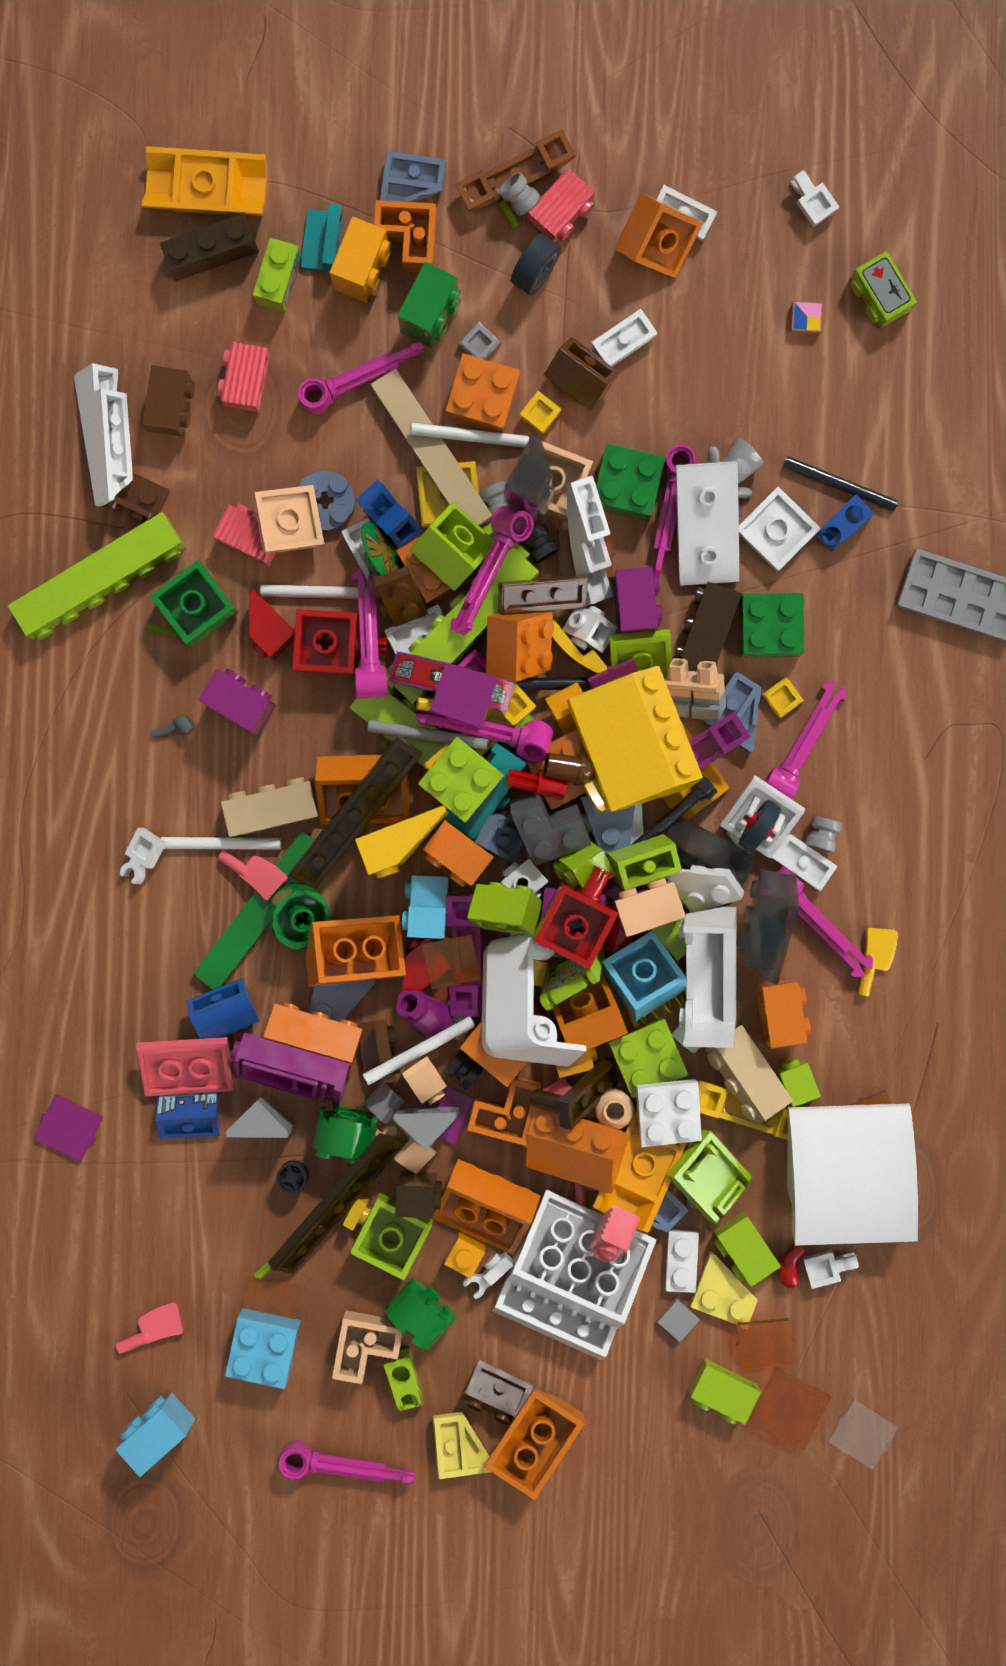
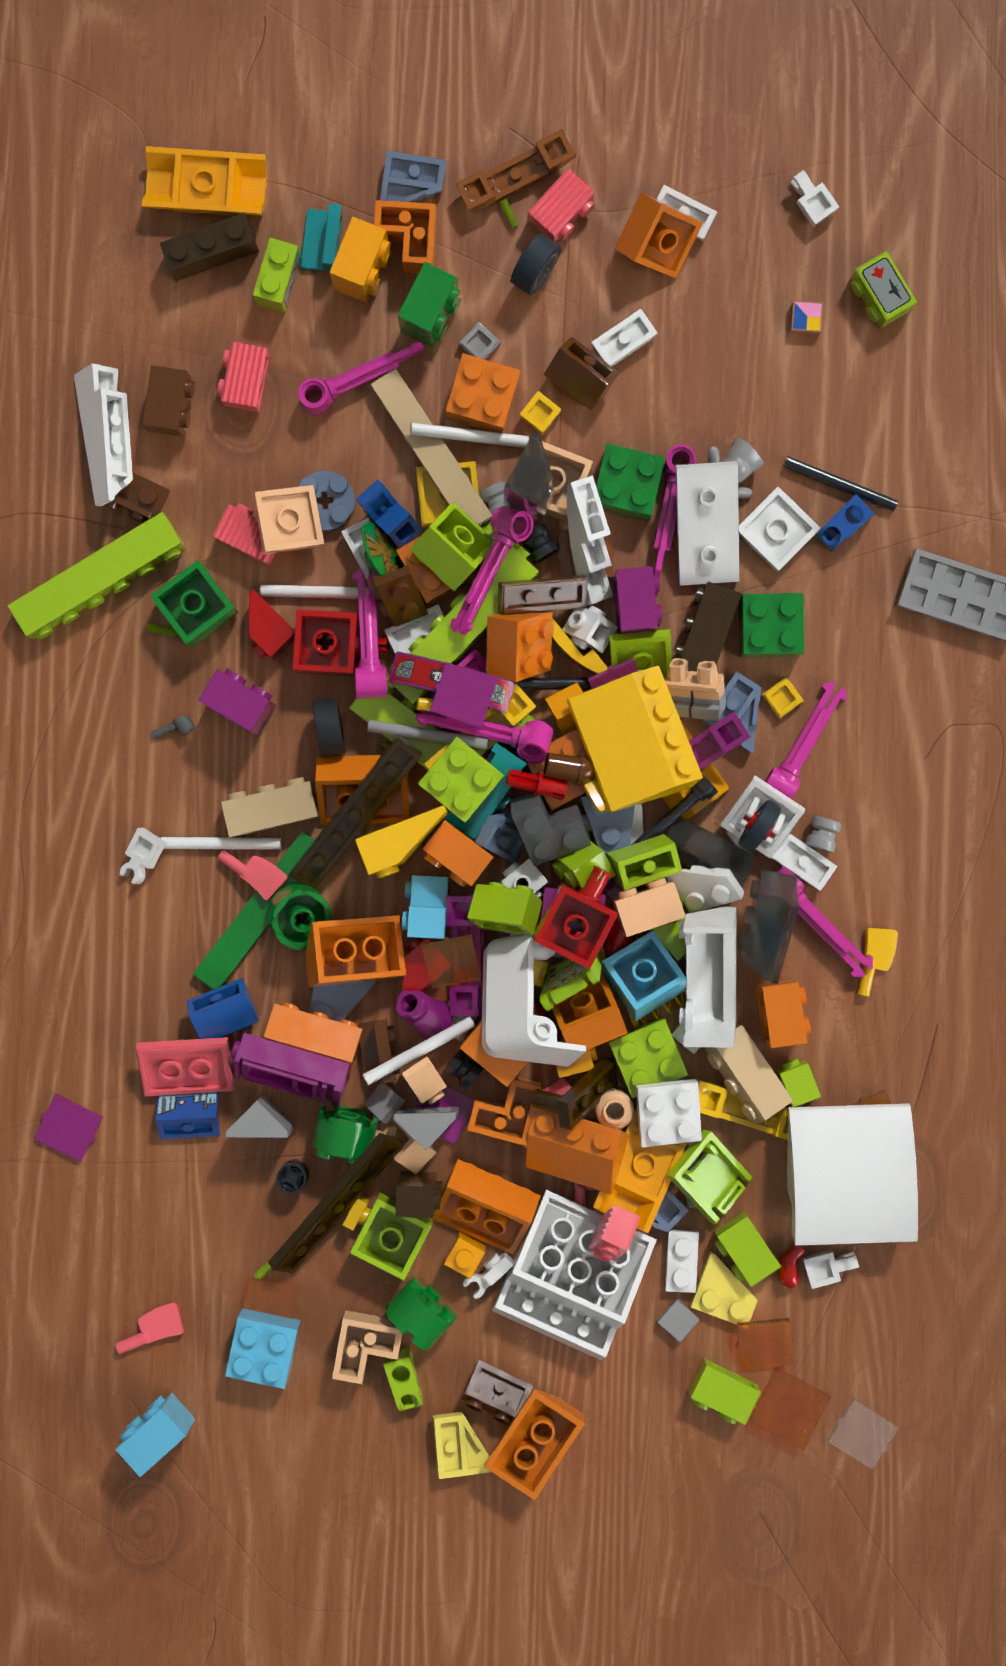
(328, 727): none -> black tyre
(337, 1465): dark pink piece -> none
(519, 193): light grey wheel -> none

